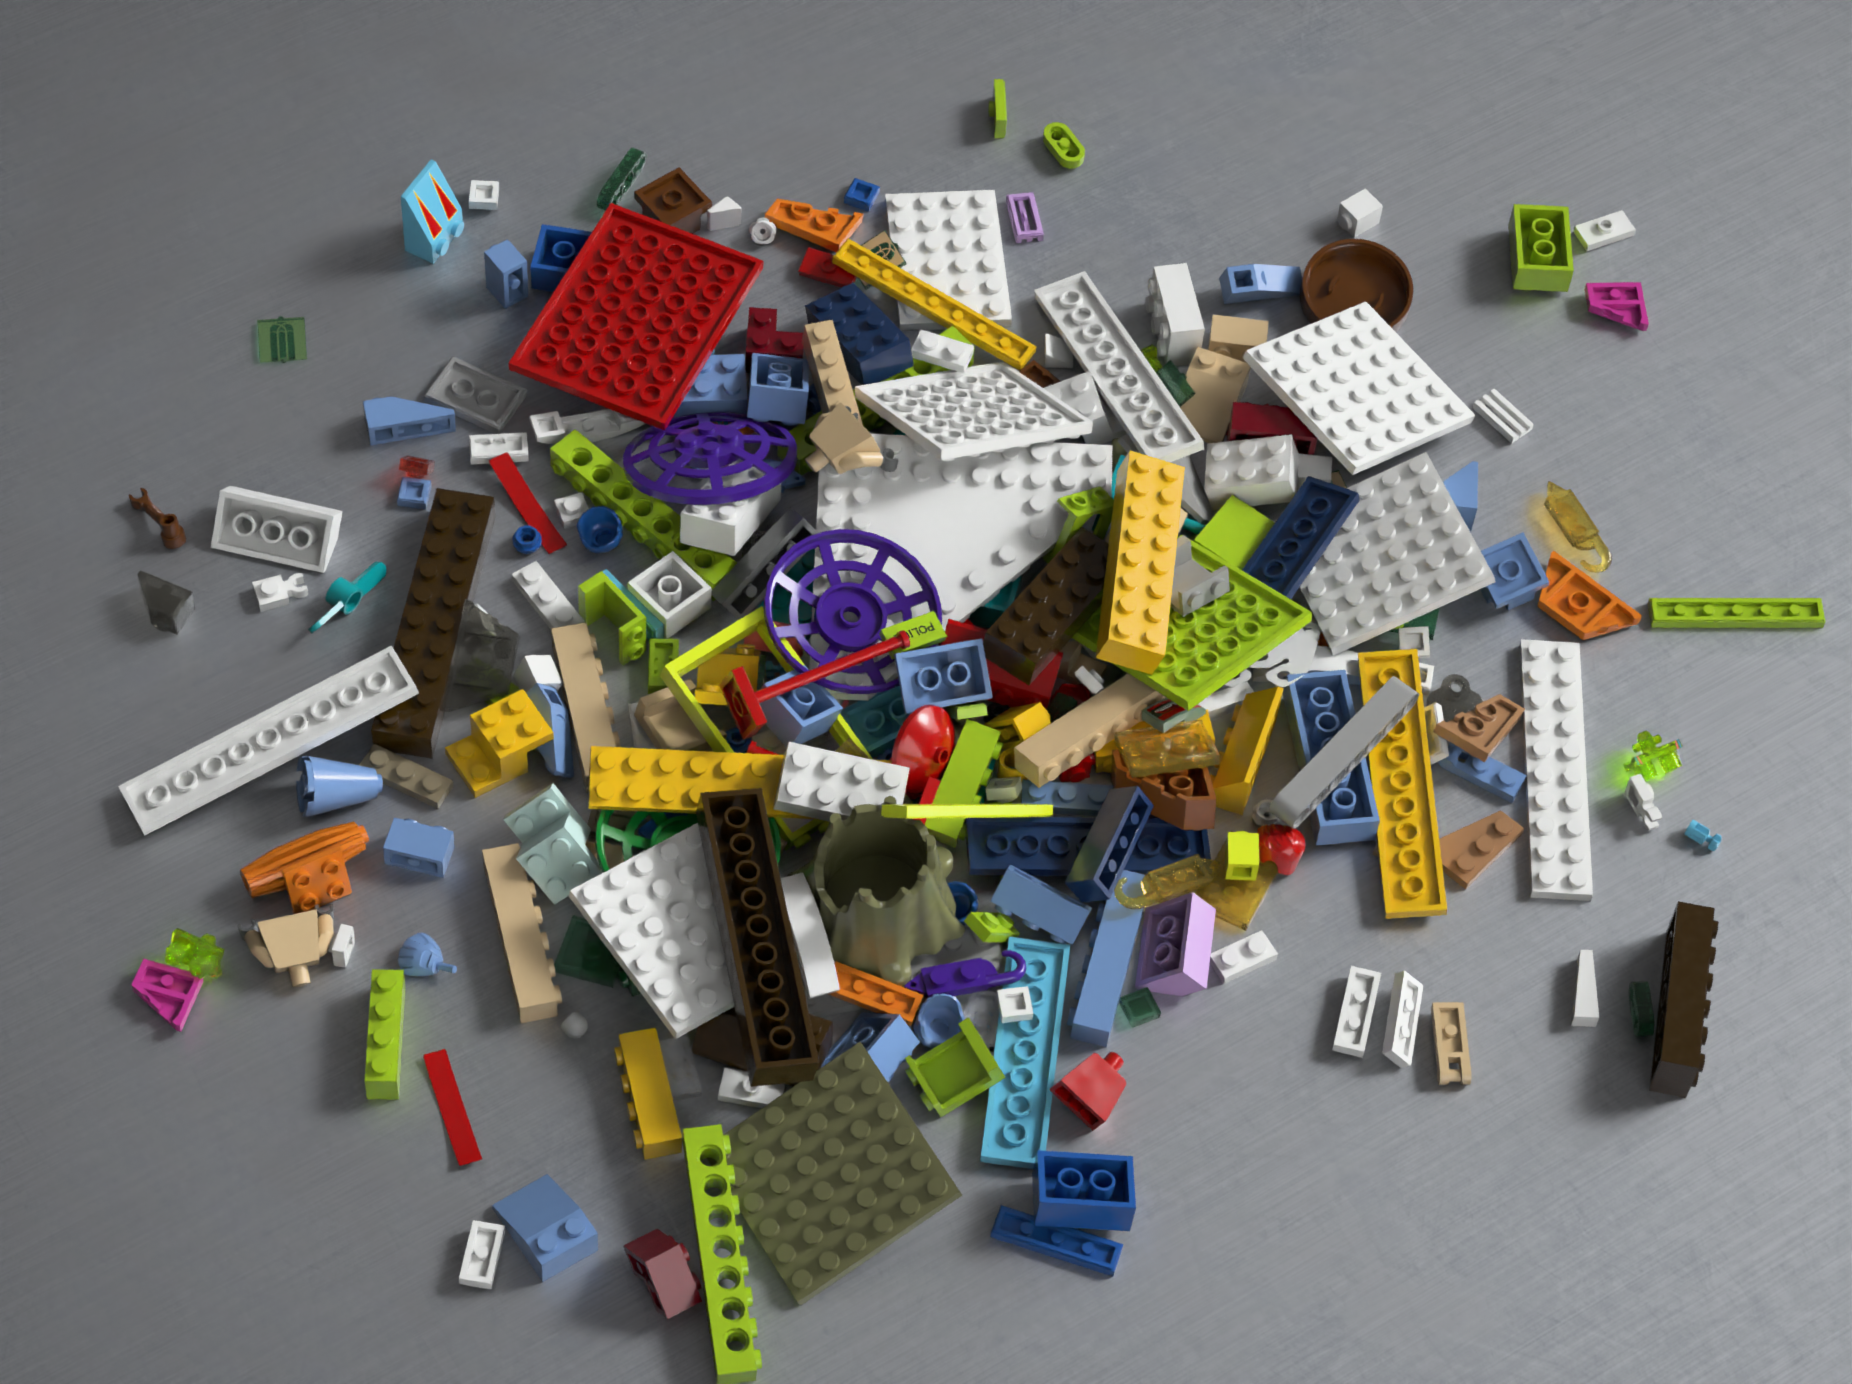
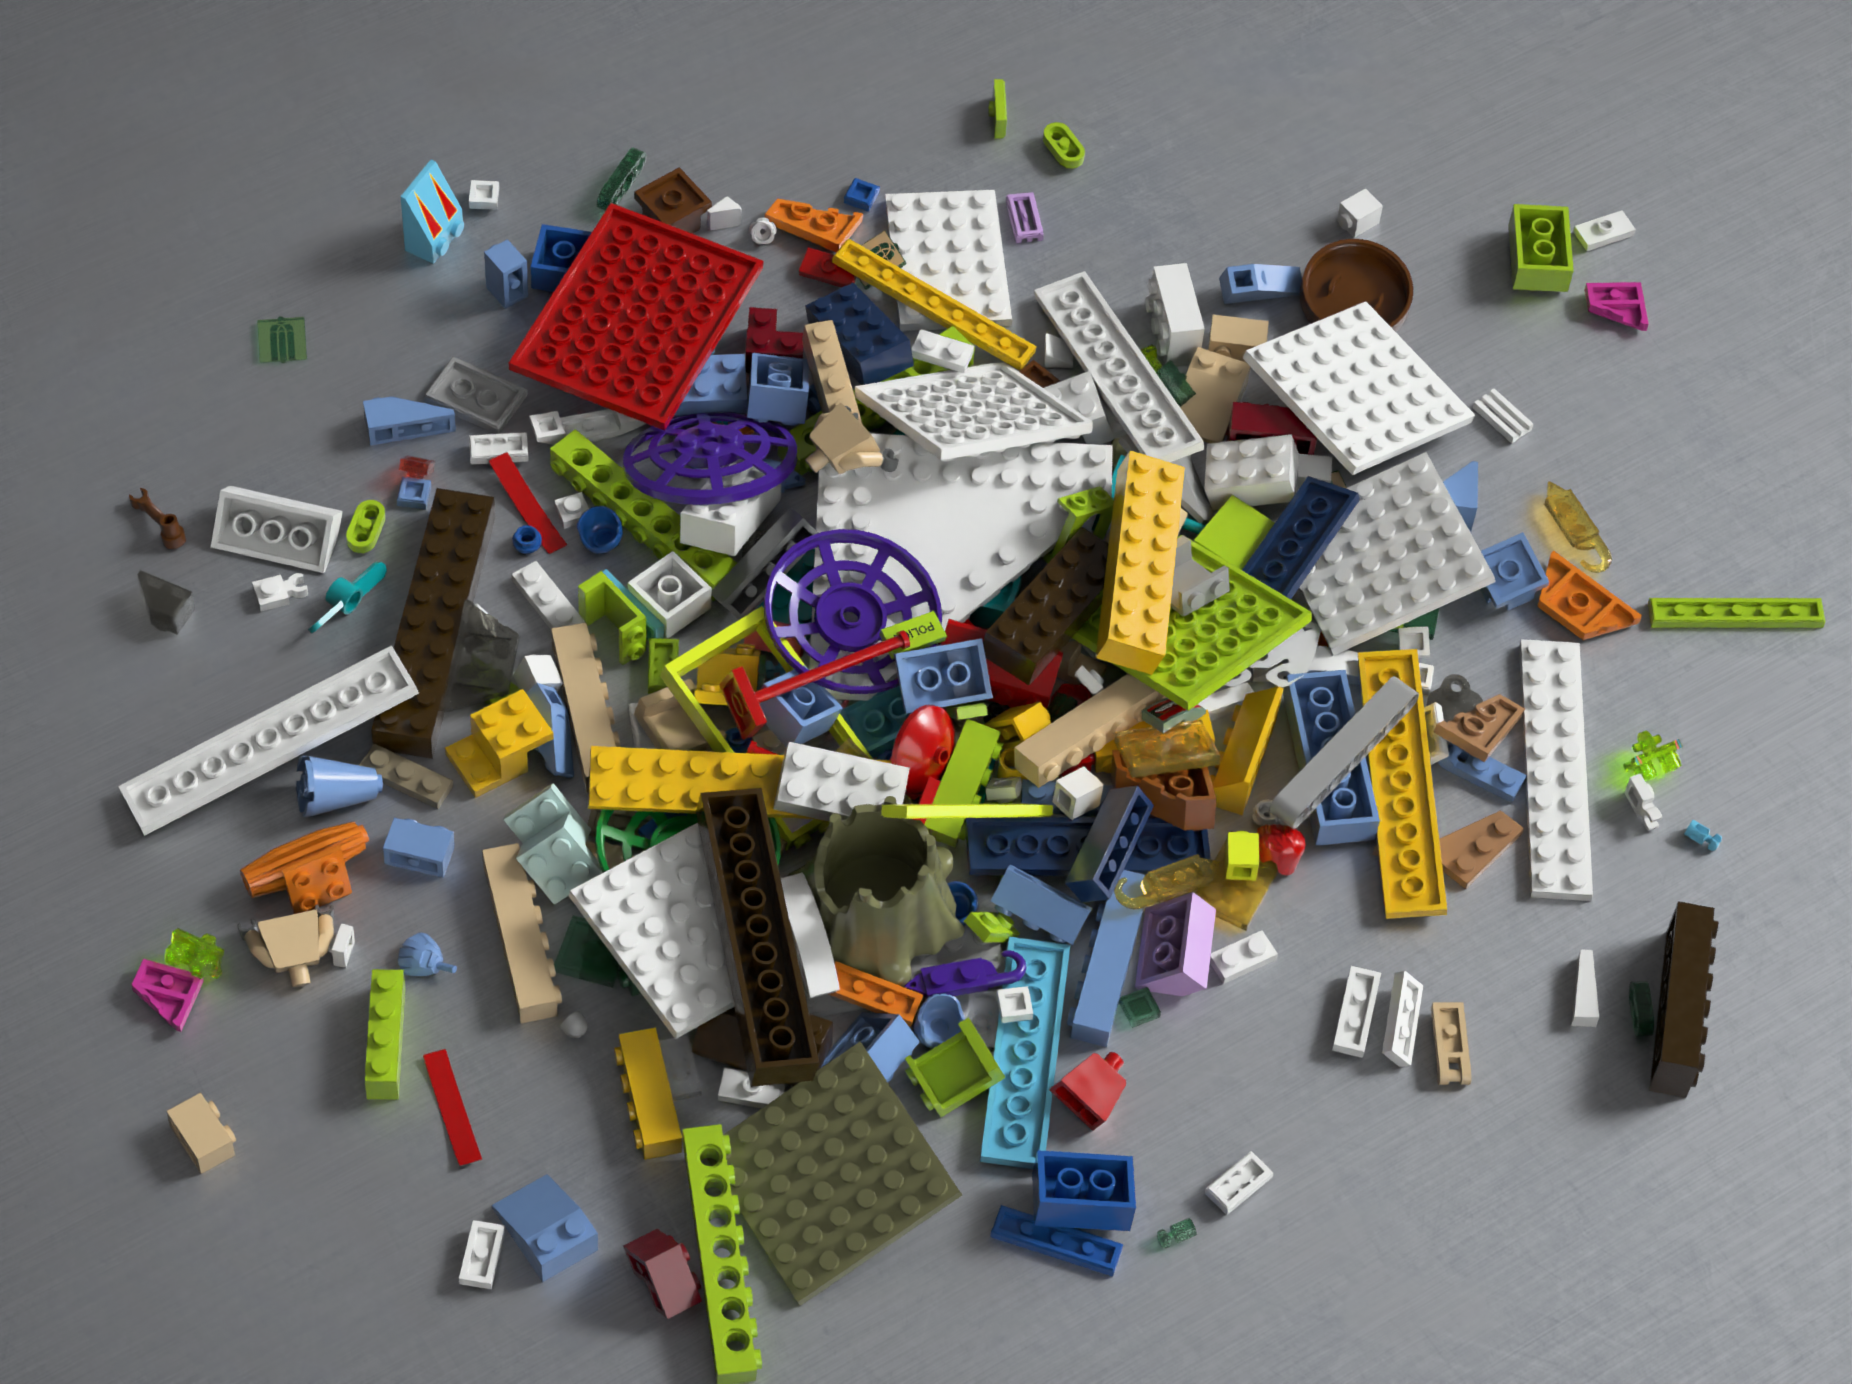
(201, 1133): none -> tan brick
(365, 529): none -> lime plate
(1077, 793): none -> white brick
(1179, 1232): none -> clear green piece
(1239, 1183): none -> white plate

